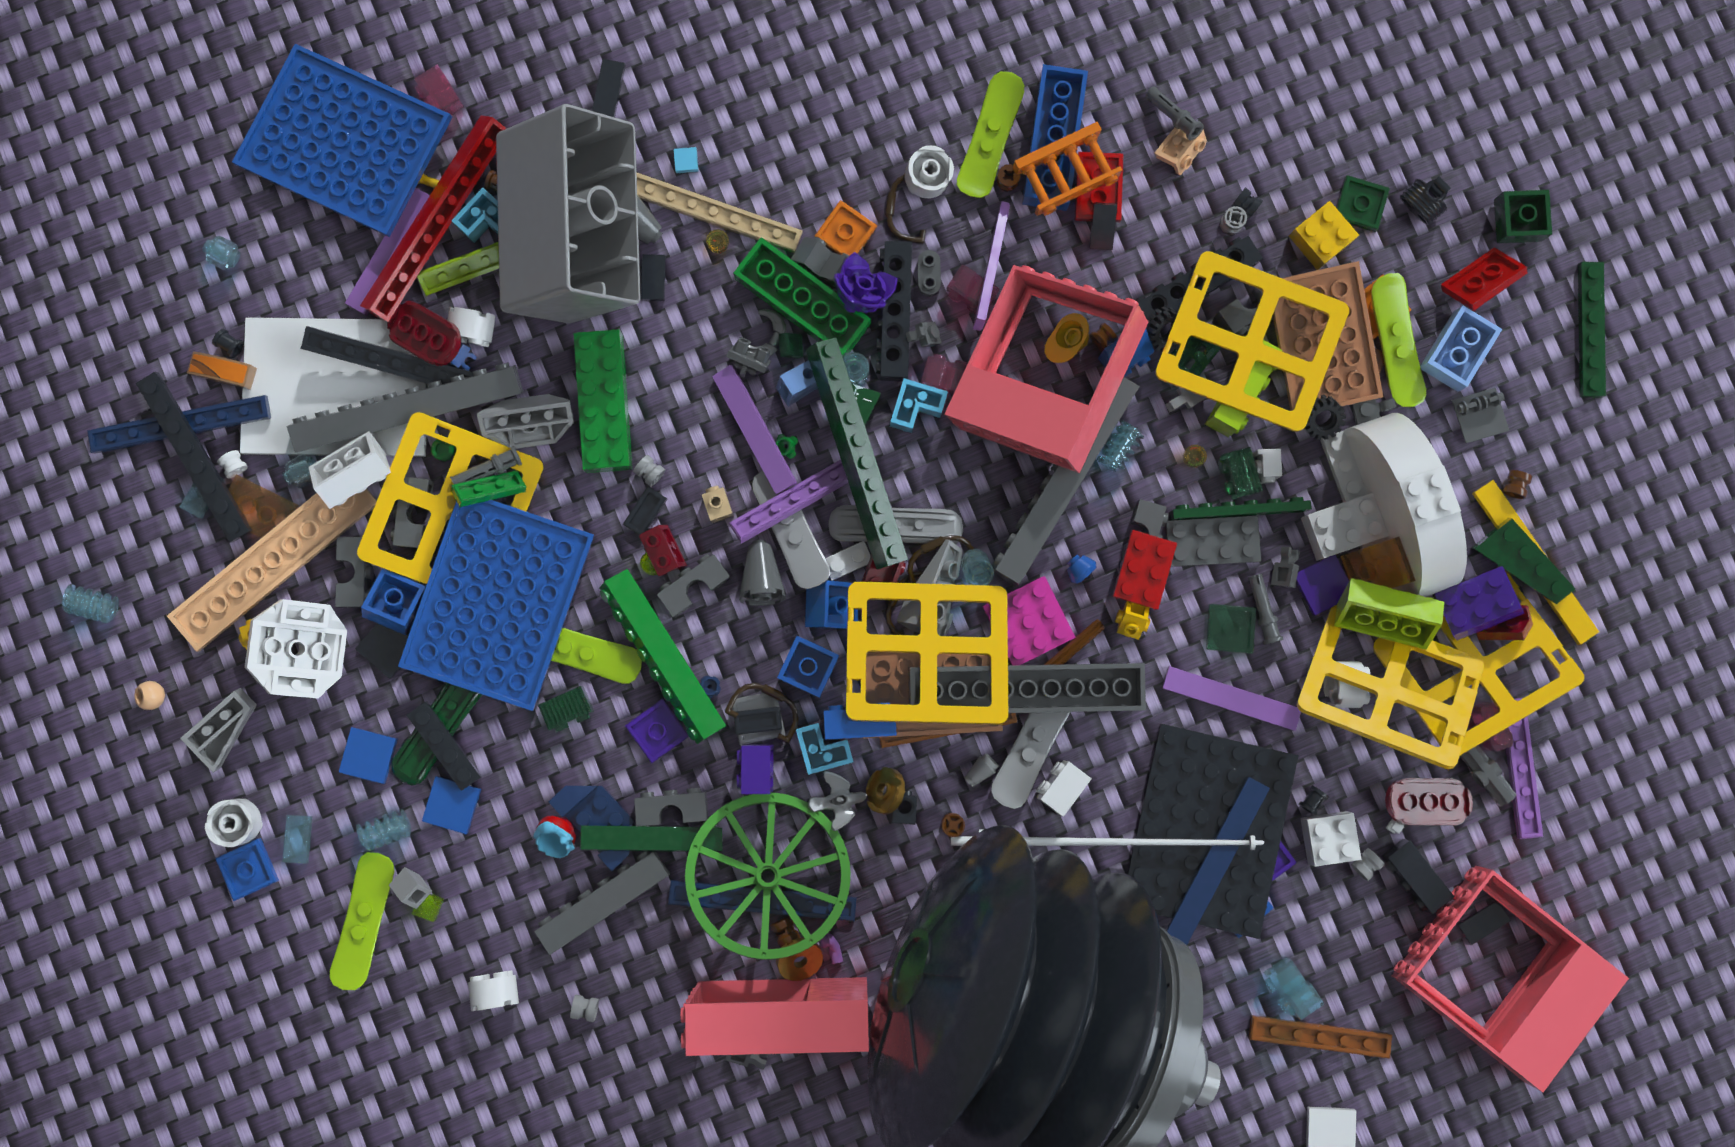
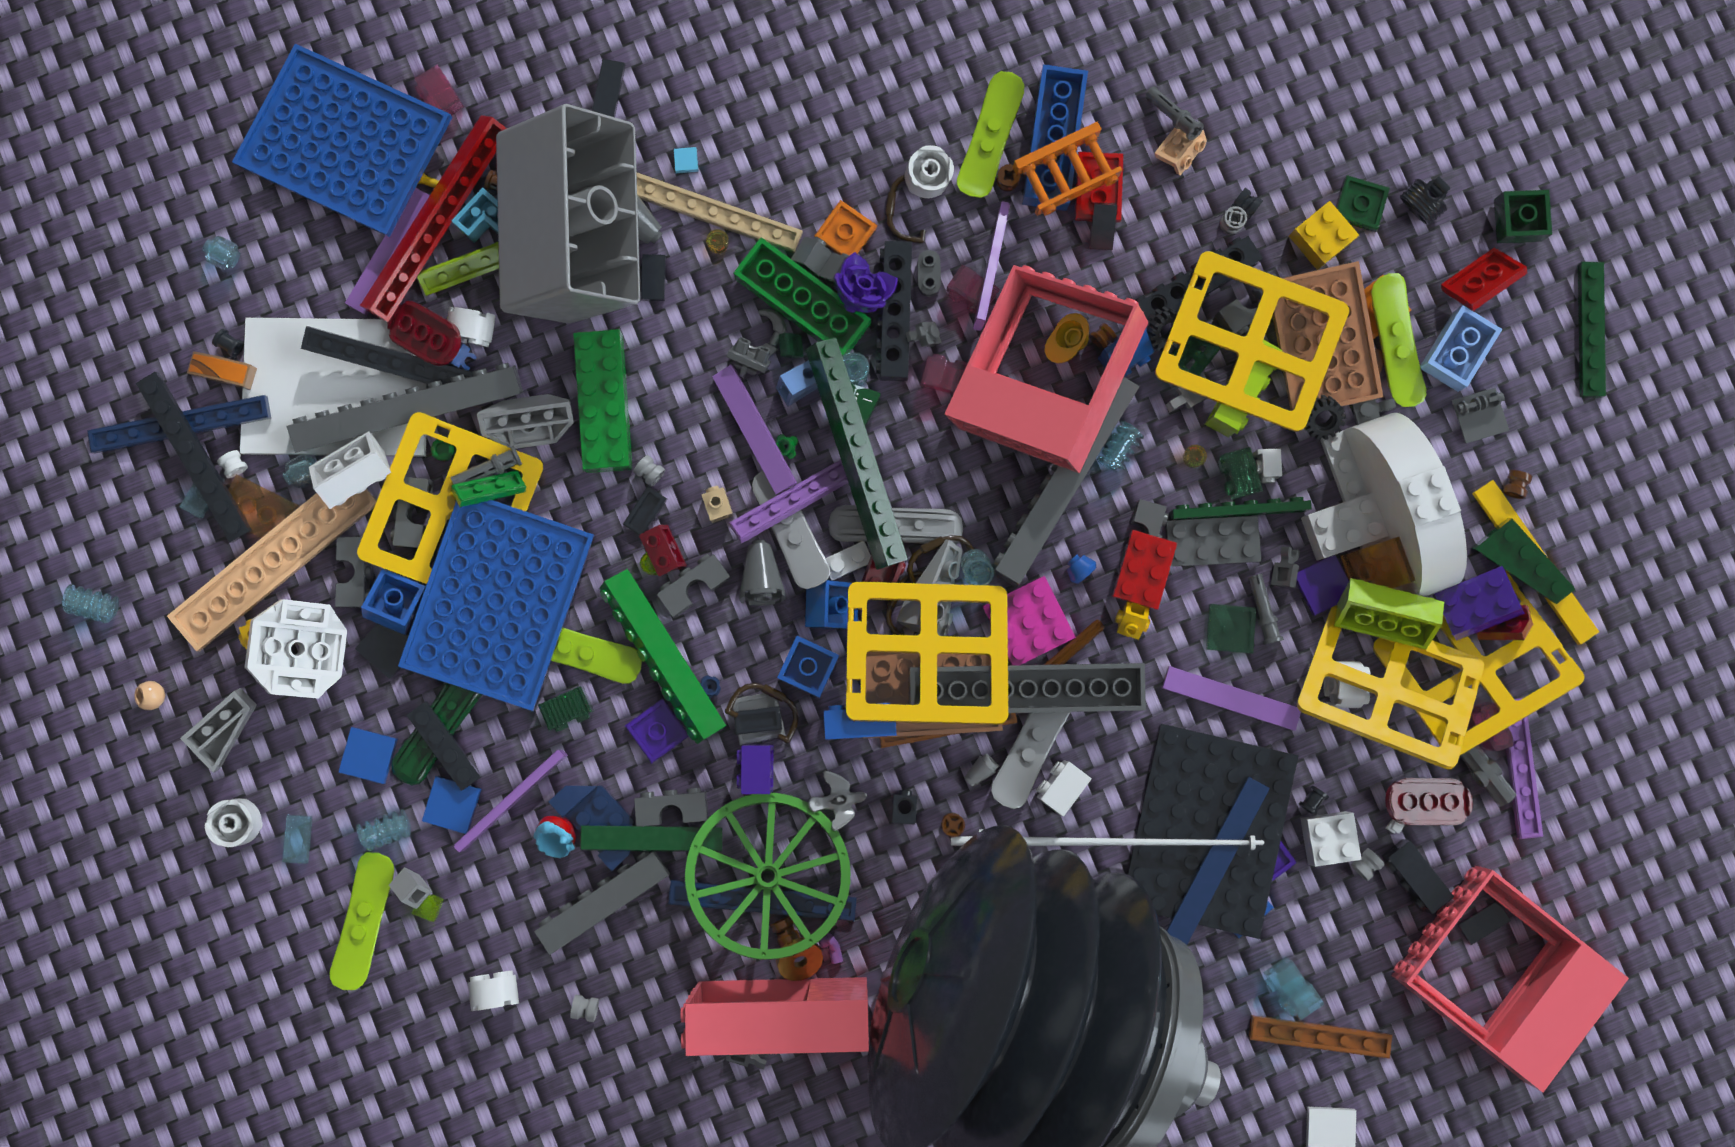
(247, 869): blue tile -> none
(510, 800): none -> medium lavender tile
(821, 756): medium azure brick -> none
(894, 794): pearl gold tile -> none
(913, 399): medium azure brick -> none

